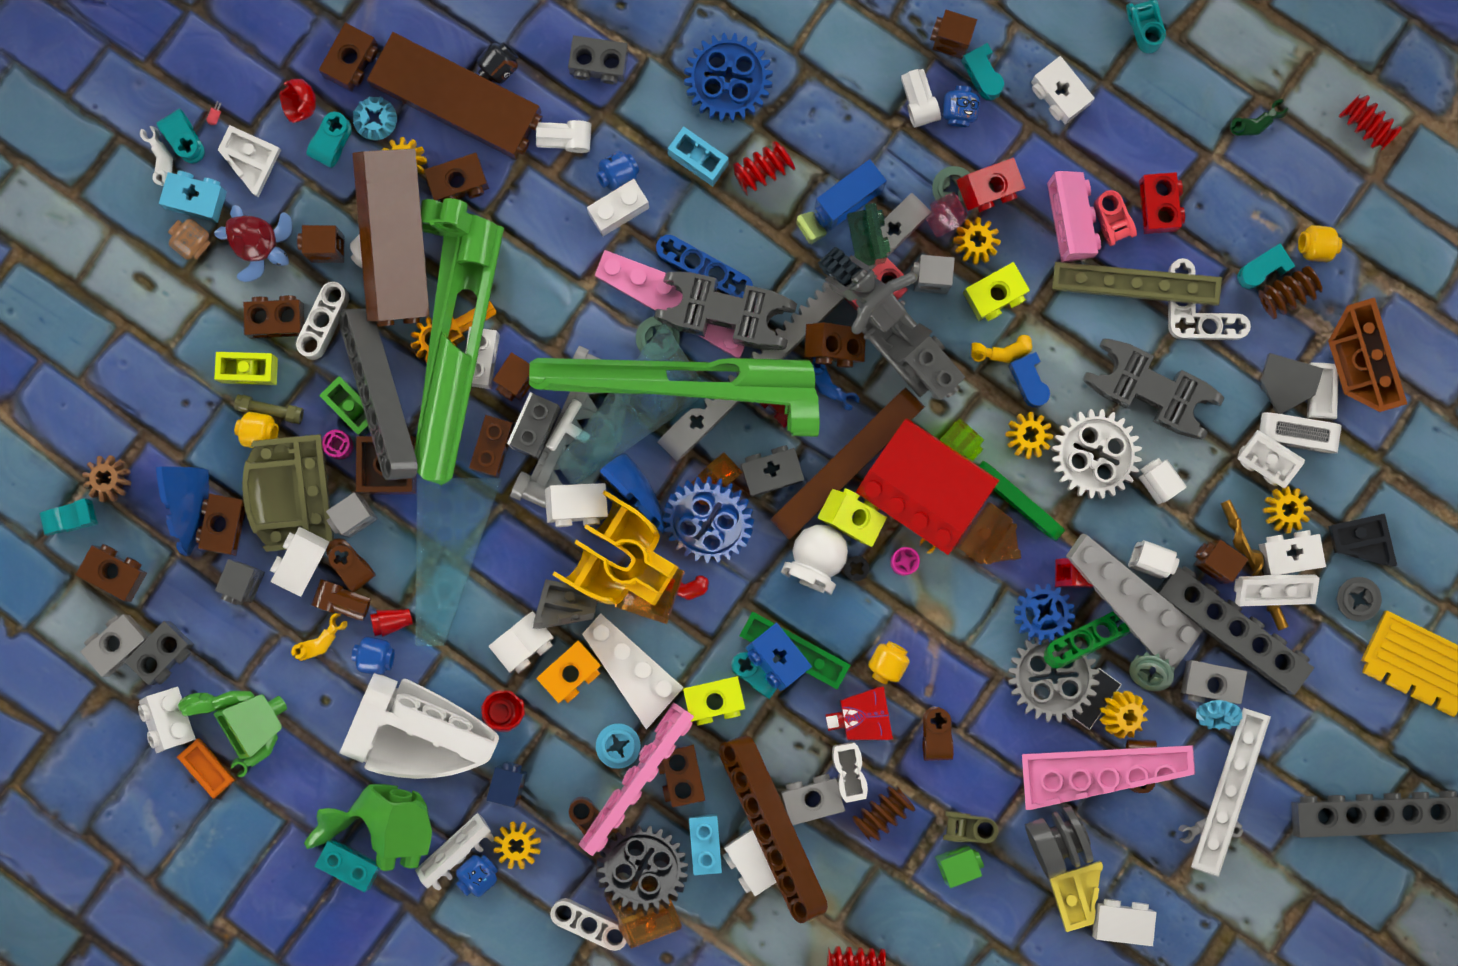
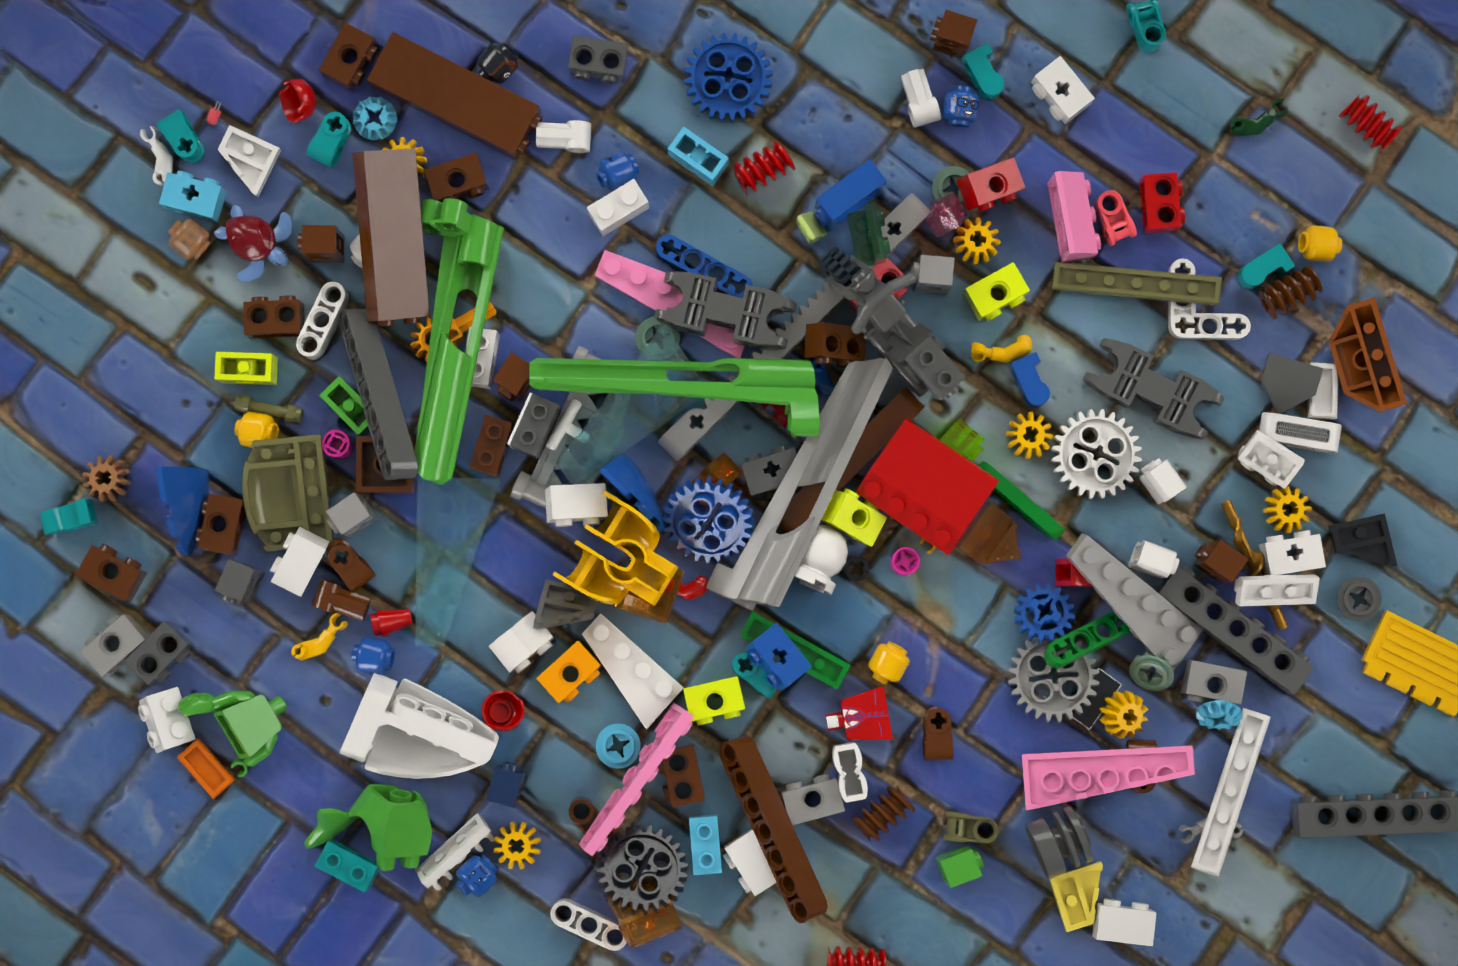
(773, 558): none -> light grey panel

